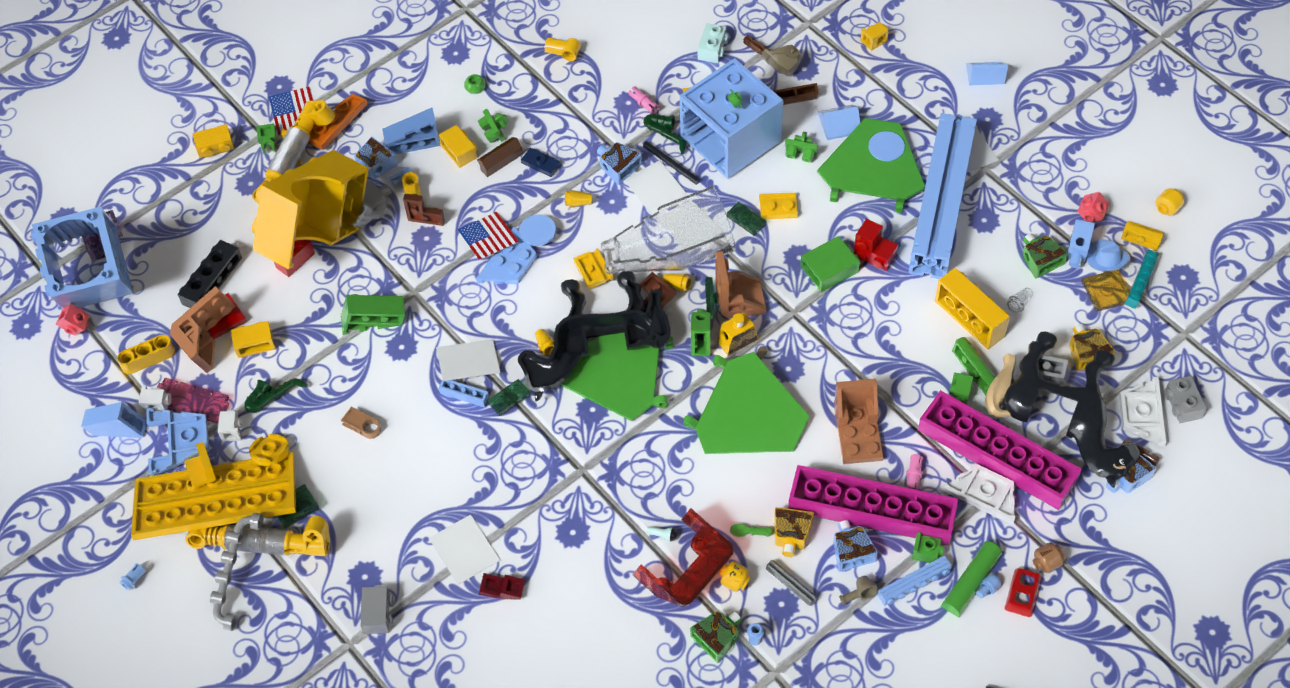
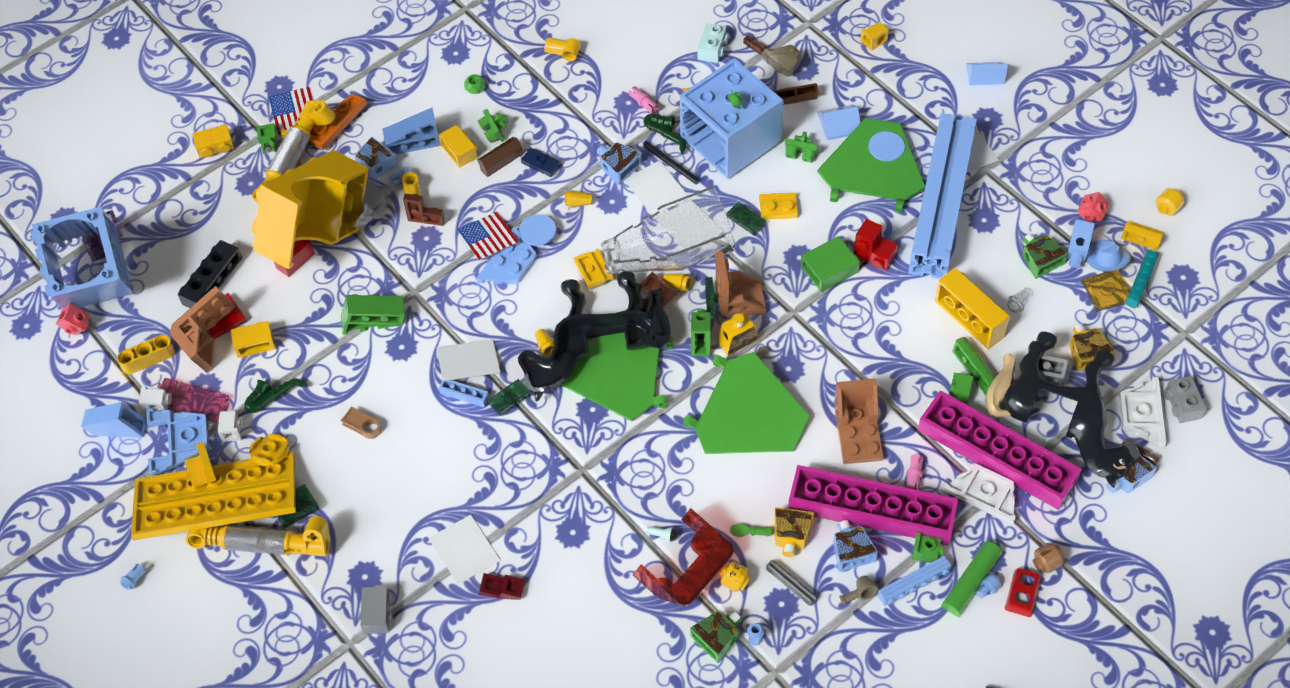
(224, 577): light grey bar -> none

